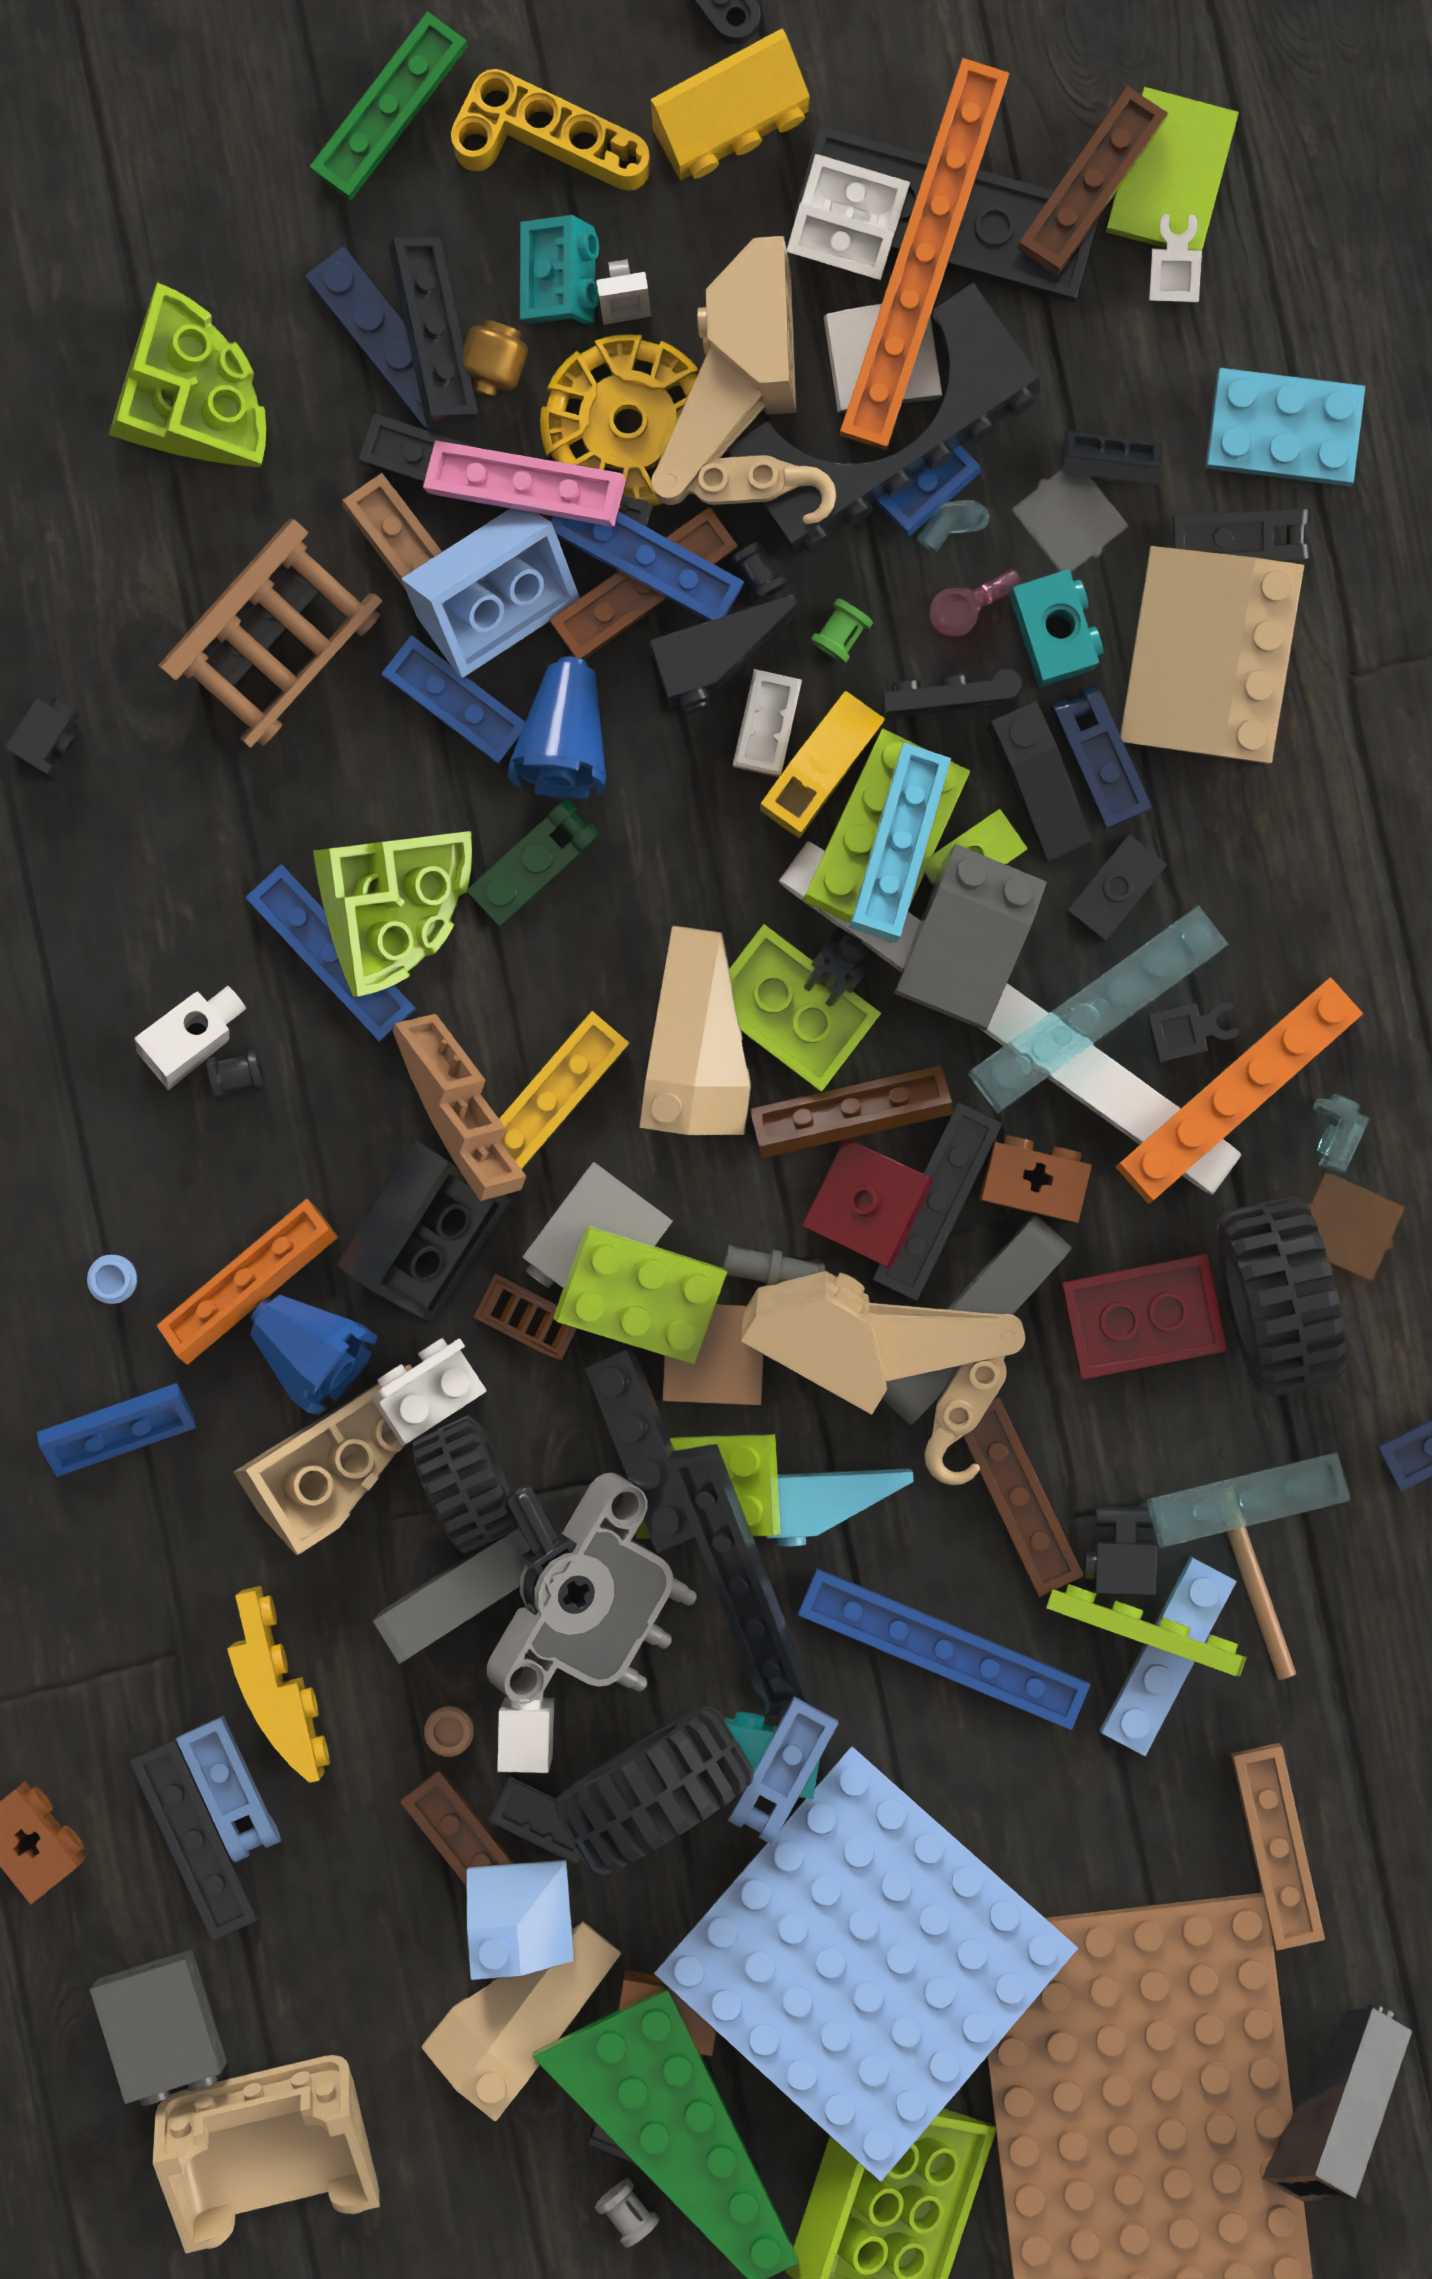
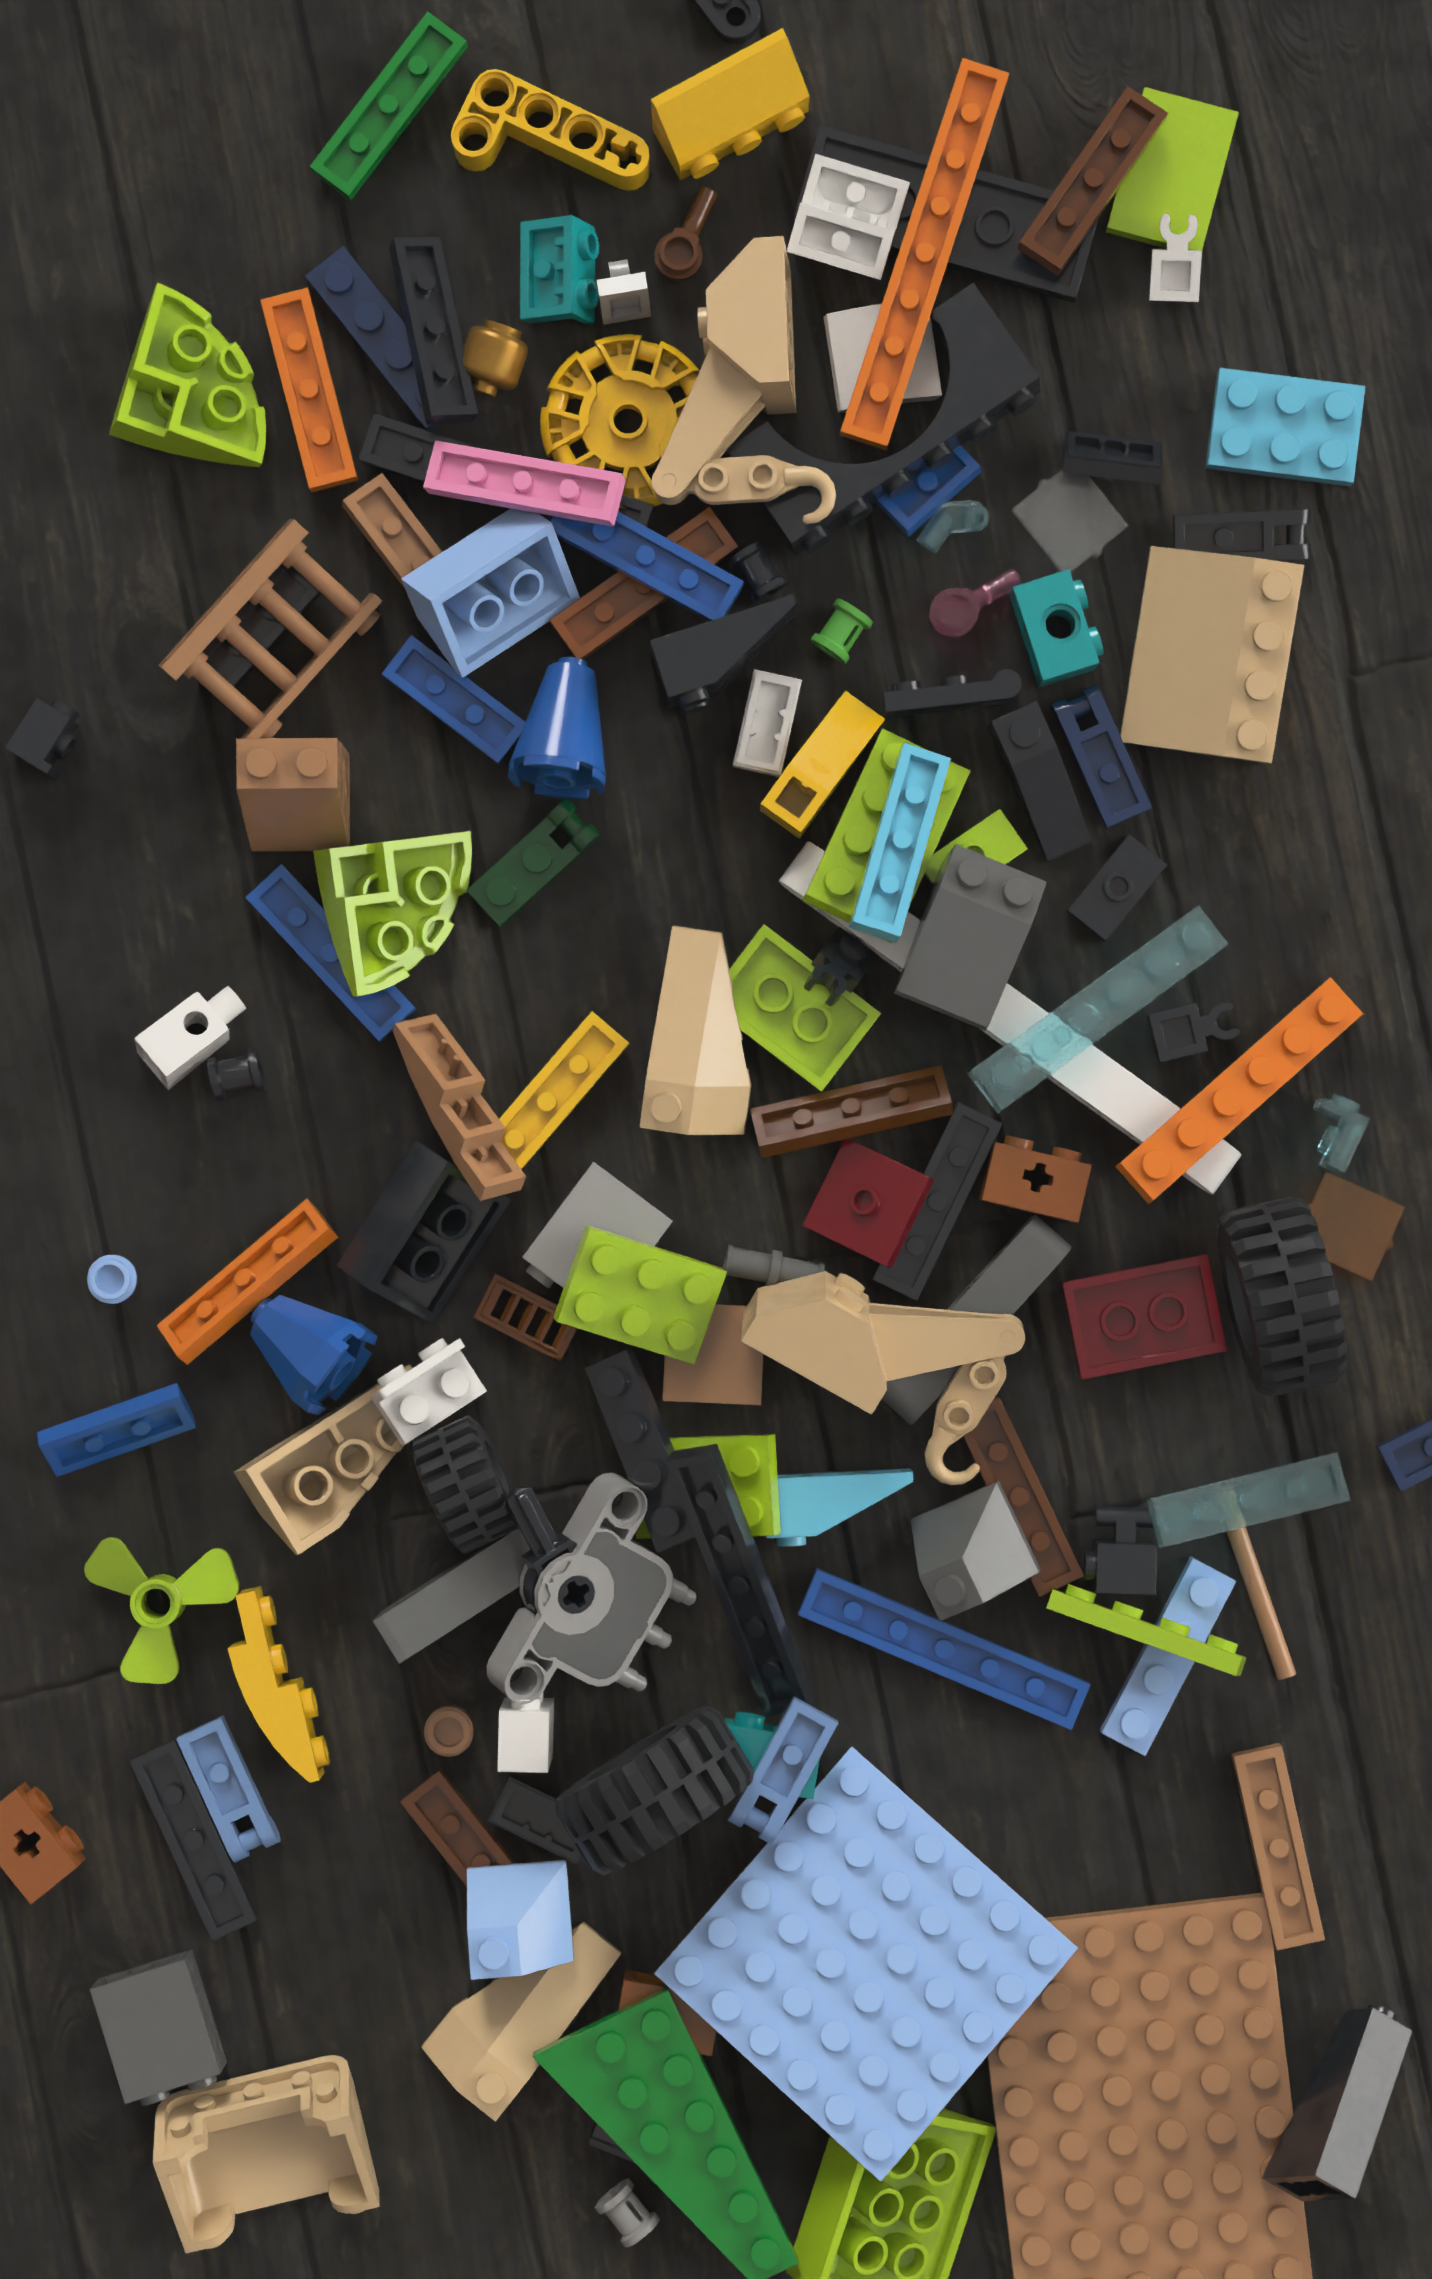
(153, 1652): none -> lime piece
(294, 793): none -> medium nougat slope
(309, 390): none -> orange plate
(679, 253): none -> reddish brown plate
(971, 1550): none -> dark grey slope

